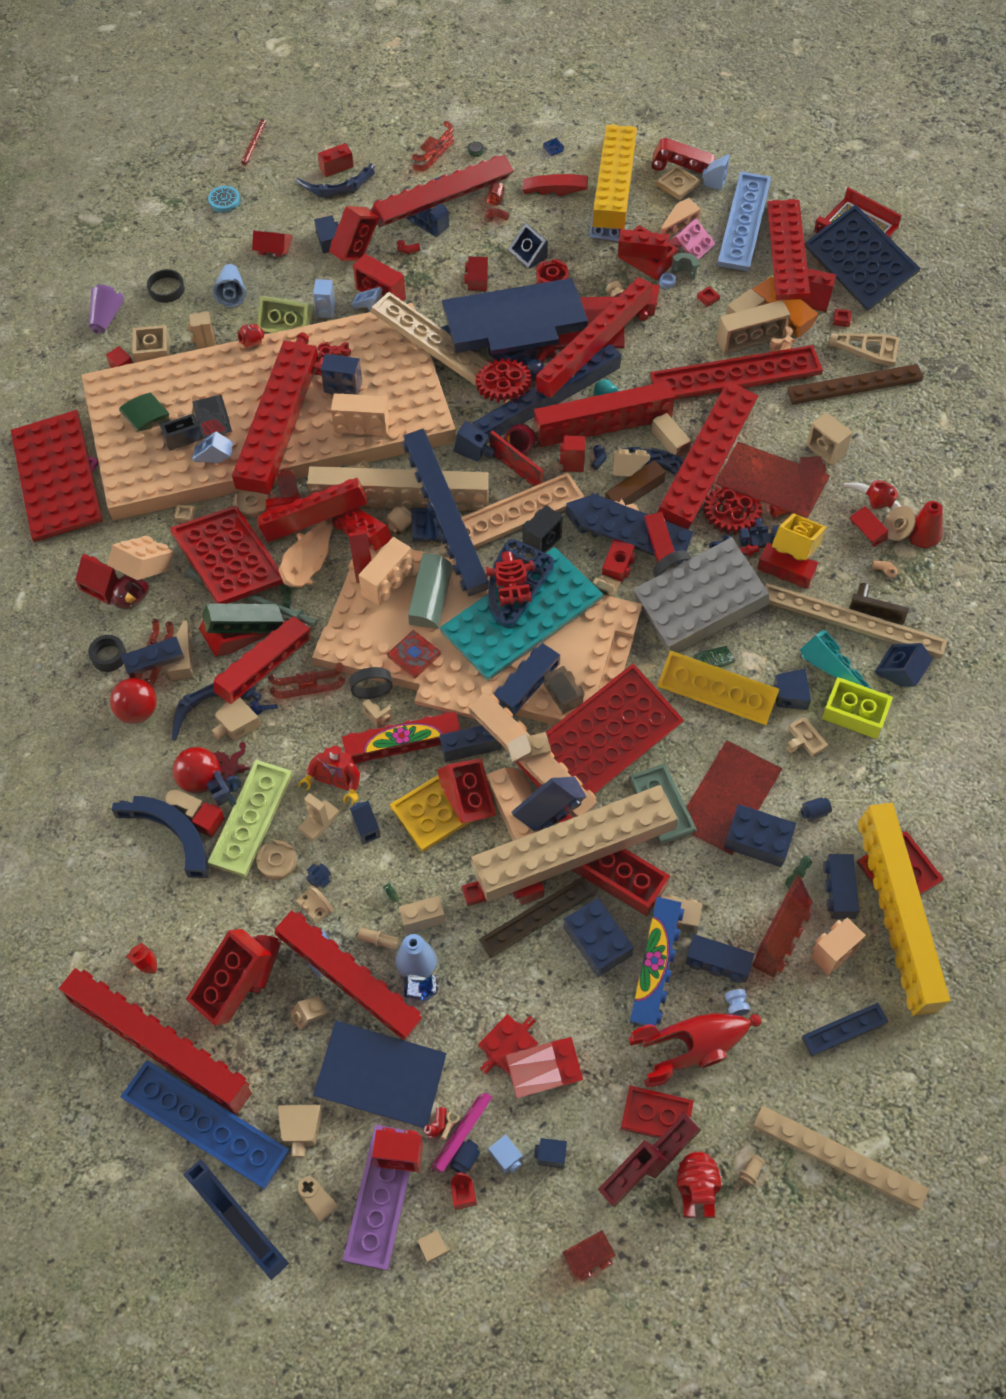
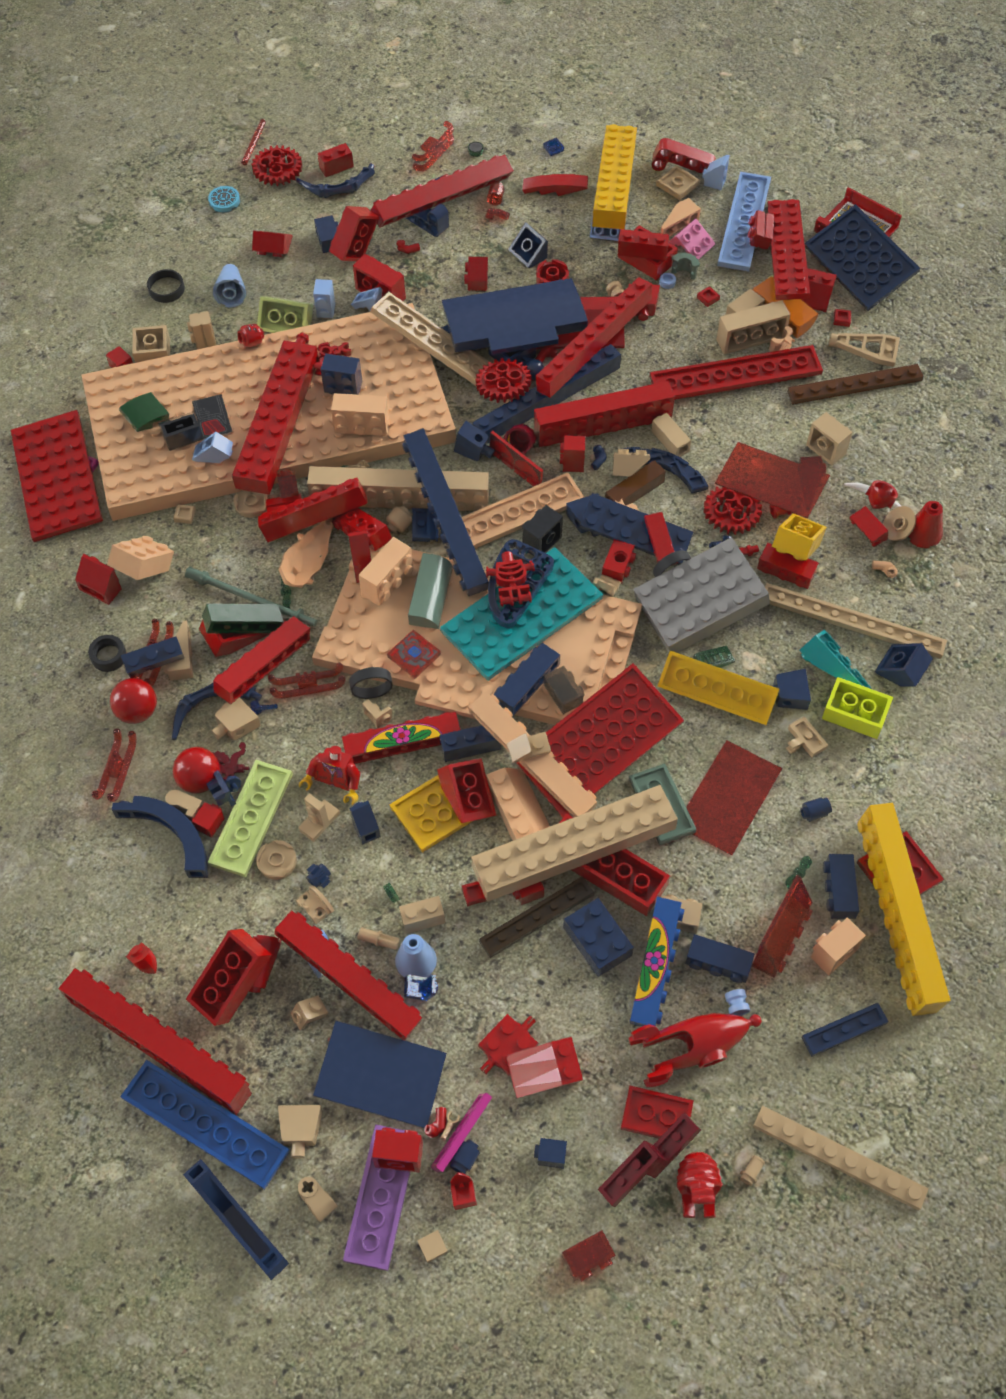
(103, 307): medium lavender cone -> none
(116, 766): none -> clear red piece
(127, 595): dark red piece -> none
(227, 555): red plate -> none
(278, 169): none -> red gear
(506, 1155): light blue brick -> none
(550, 803): dark blue slope -> none
(604, 387): teal head -> none
(707, 455): red brick -> none
(757, 535): dark blue piece -> none
(760, 835): dark blue brick -> none
(761, 229): none -> red brick
(877, 608): dark brown piece -> none

